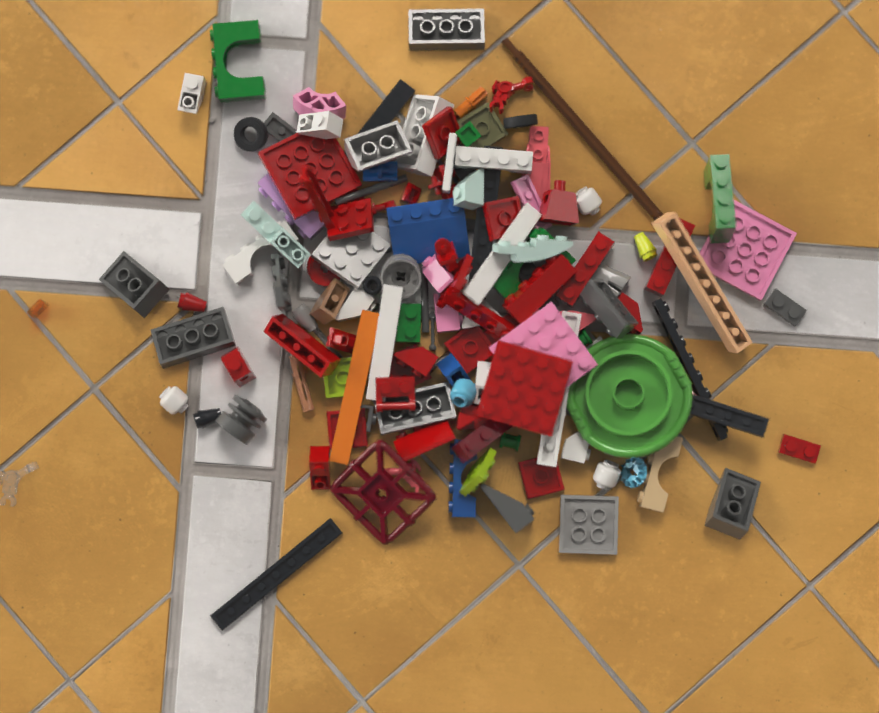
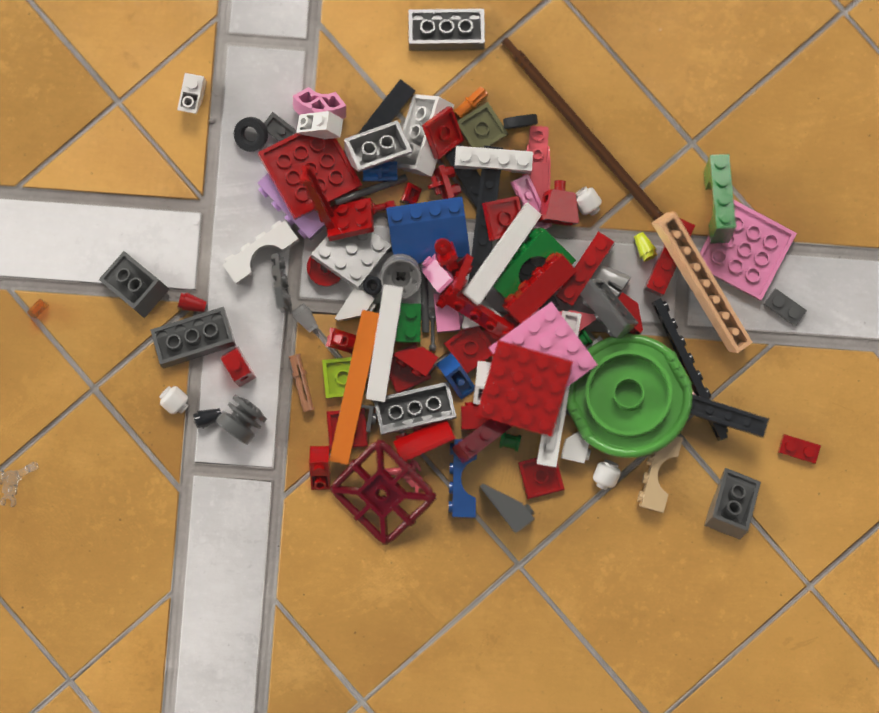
(225, 38): green arch -> none
(275, 234): light aqua slope -> none
(276, 574): black tile -> none
(301, 345): red brick -> none
(330, 302): medium nougat slope -> none
(395, 387): red plate -> none
(449, 163): white tile -> none
(463, 393): medium azure head -> none
(464, 420): red slope -> none
(468, 134): green plate -> none
(470, 191): light aqua slope -> none
(478, 472): lime plate -> none
(505, 90): red piece -> none
(535, 250): light aqua slope -> none
(588, 524): light grey plate -> none
(639, 468): medium azure gear -> none

